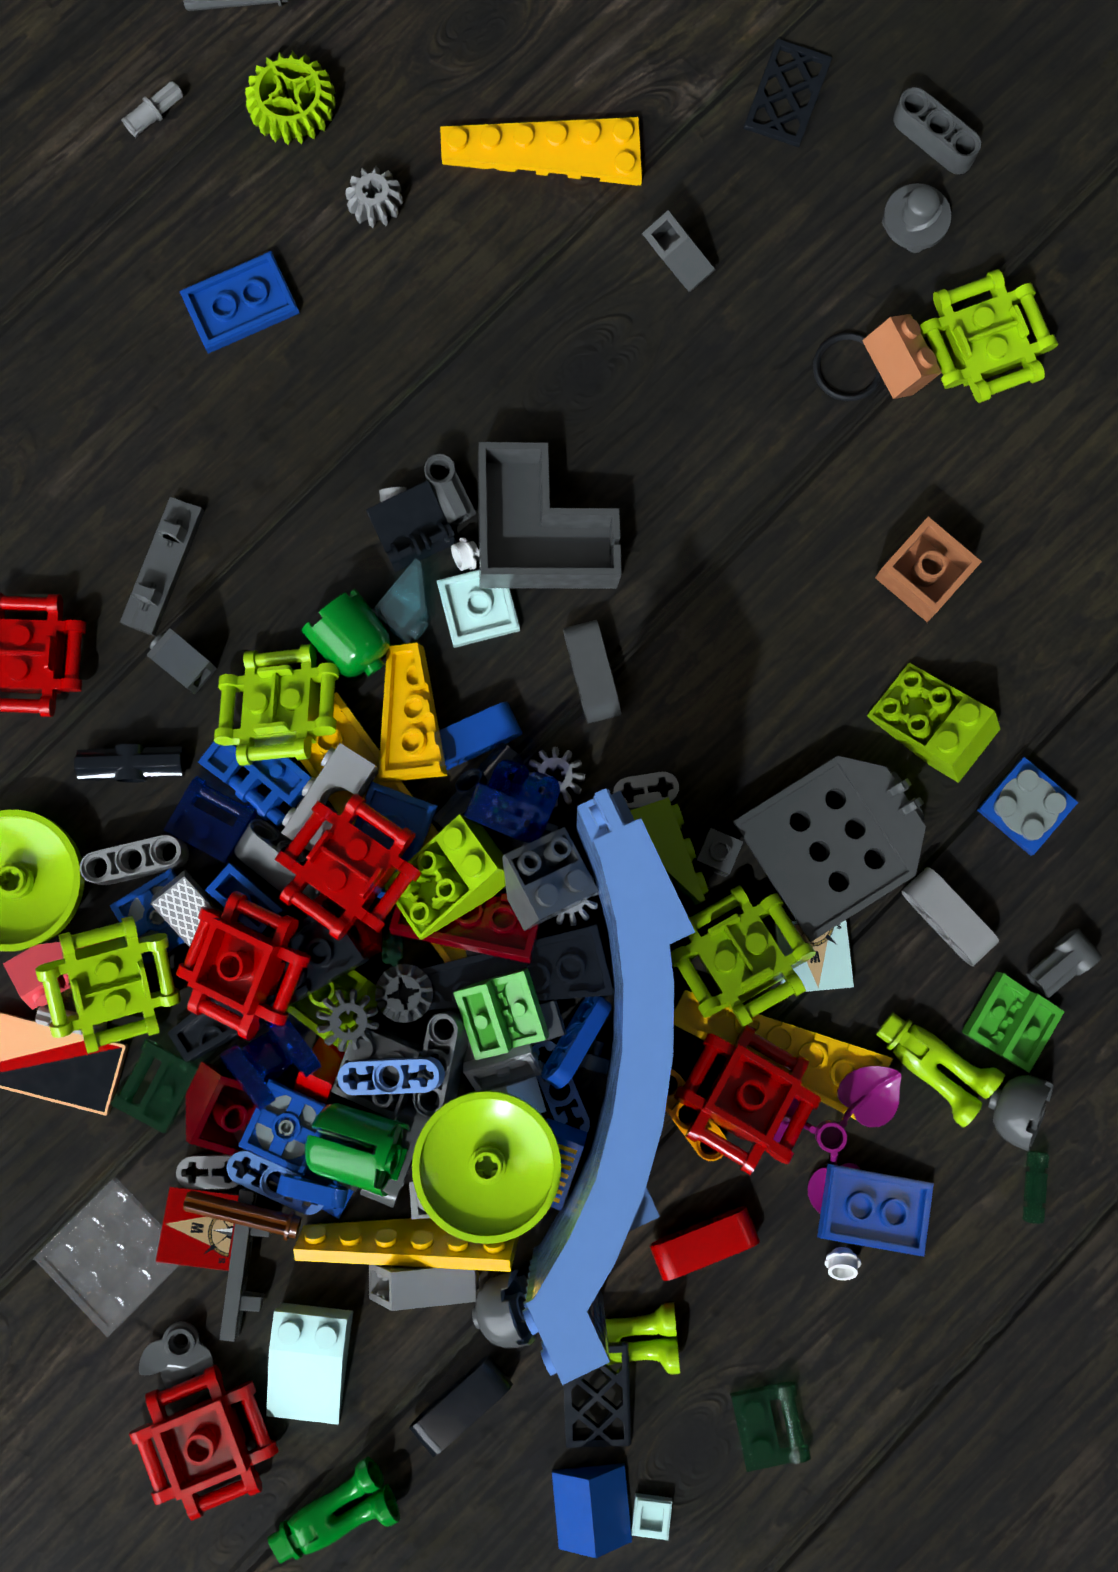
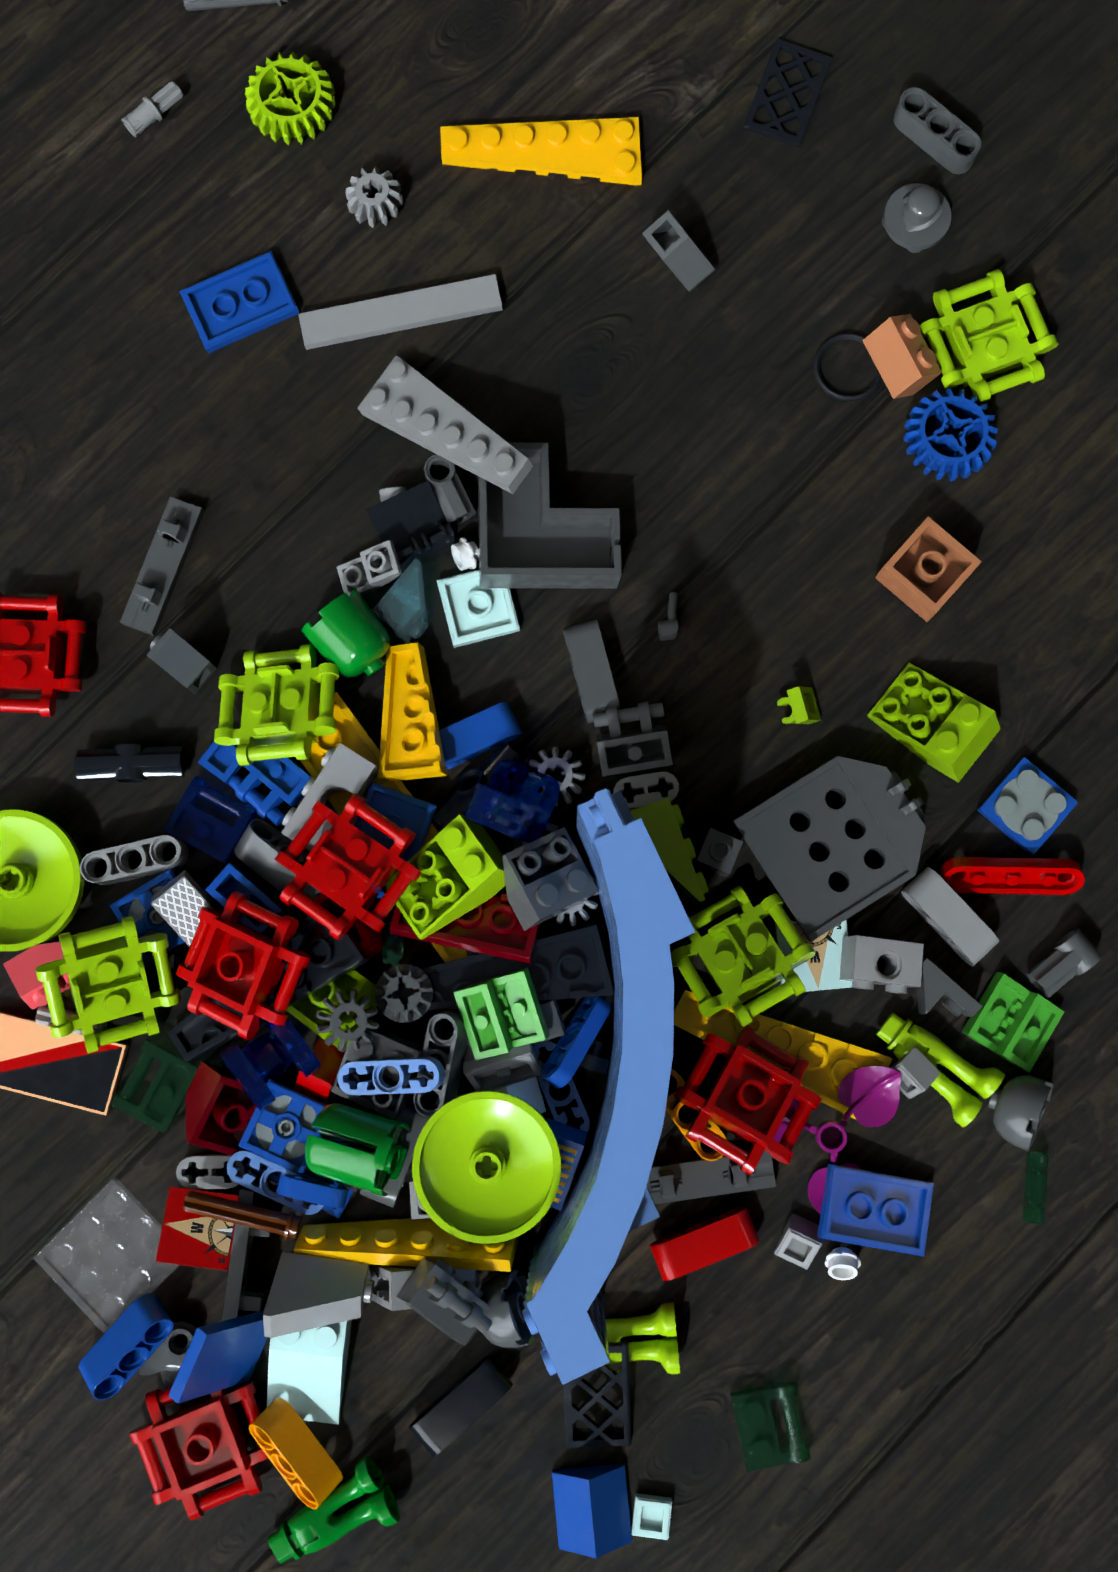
(125, 1346): none -> blue beam
(220, 1357): none -> blue tile
(295, 1453): none -> light orange beam
(315, 1293): none -> light grey slope
(371, 570): none -> light grey slope
(400, 311): none -> light grey tile
(432, 419): none -> light grey wing
(445, 1301): none -> dark grey brick
(633, 748): none -> dark grey brick
(669, 628): none -> dark grey hand
(707, 1178): none -> dark grey hinge
(799, 1241): none -> light grey slope
(802, 704): none -> lime tile
(901, 961): none -> light grey brick
(916, 1073): none -> light grey slope
(937, 985): none -> dark grey slope
(943, 410): none -> blue gear
(1013, 875): none -> red plate

